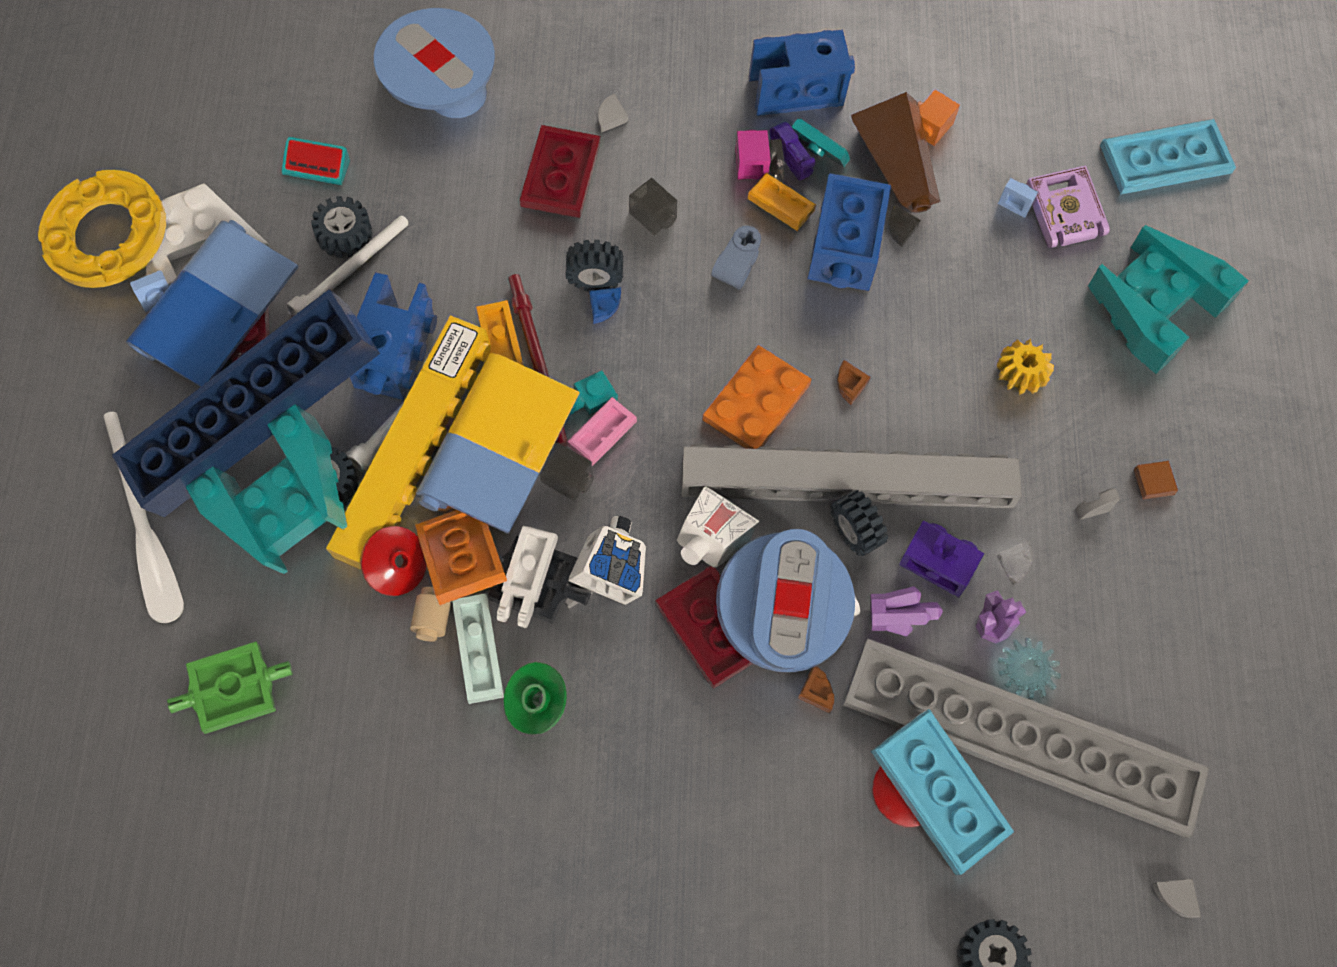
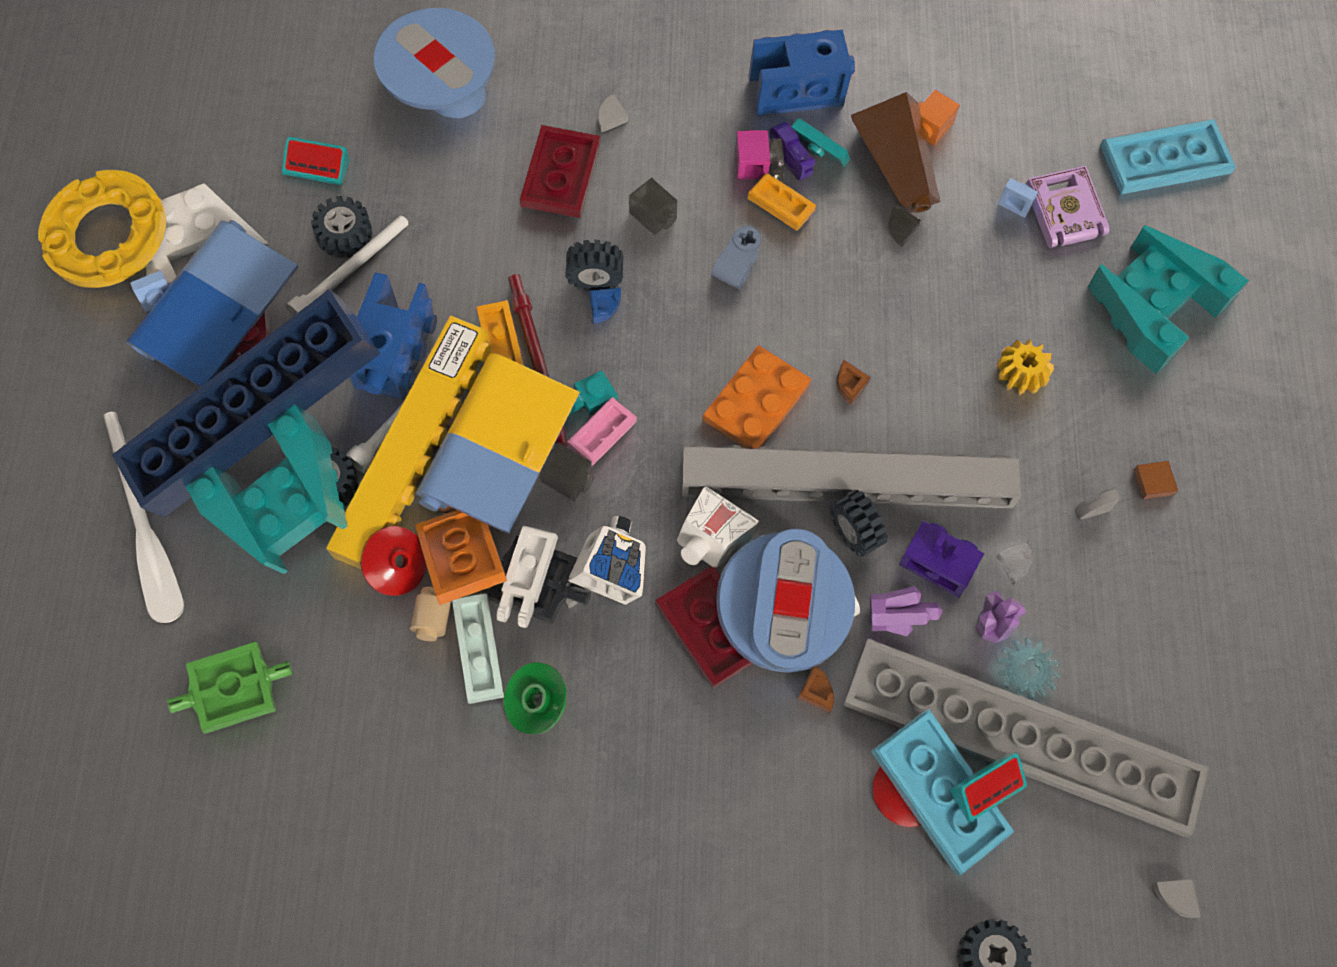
(849, 232): blue torso -> none
(990, 786): none -> slope

